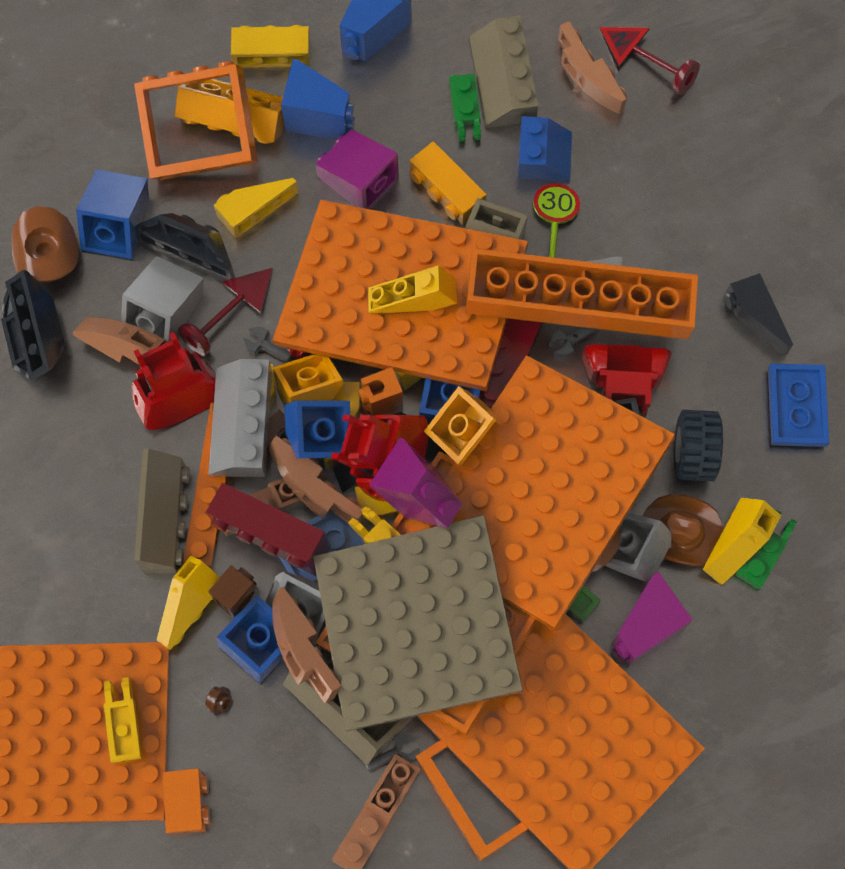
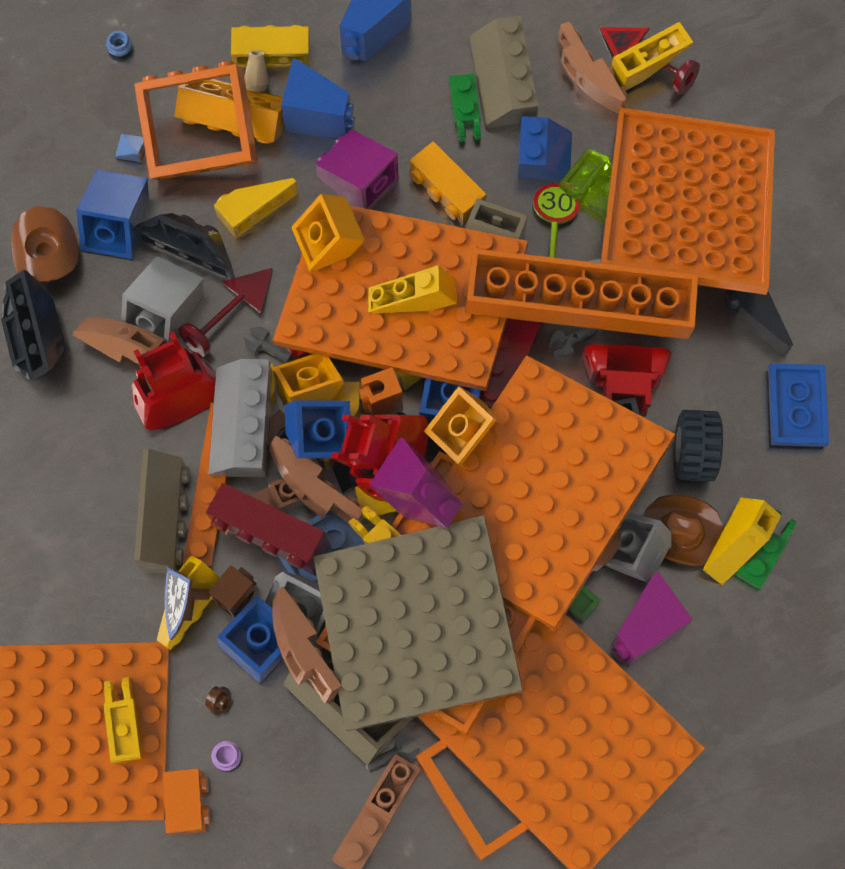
(116, 38): none -> medium blue plate
(130, 148): none -> medium blue slope
(180, 600): none -> shield
(226, 755): none -> lavender plate
(256, 72): none -> tan cone
(327, 232): none -> light orange slope
(589, 181): none -> clear neon green slope
(649, 56): none -> yellow slope
(691, 199): none -> orange plate

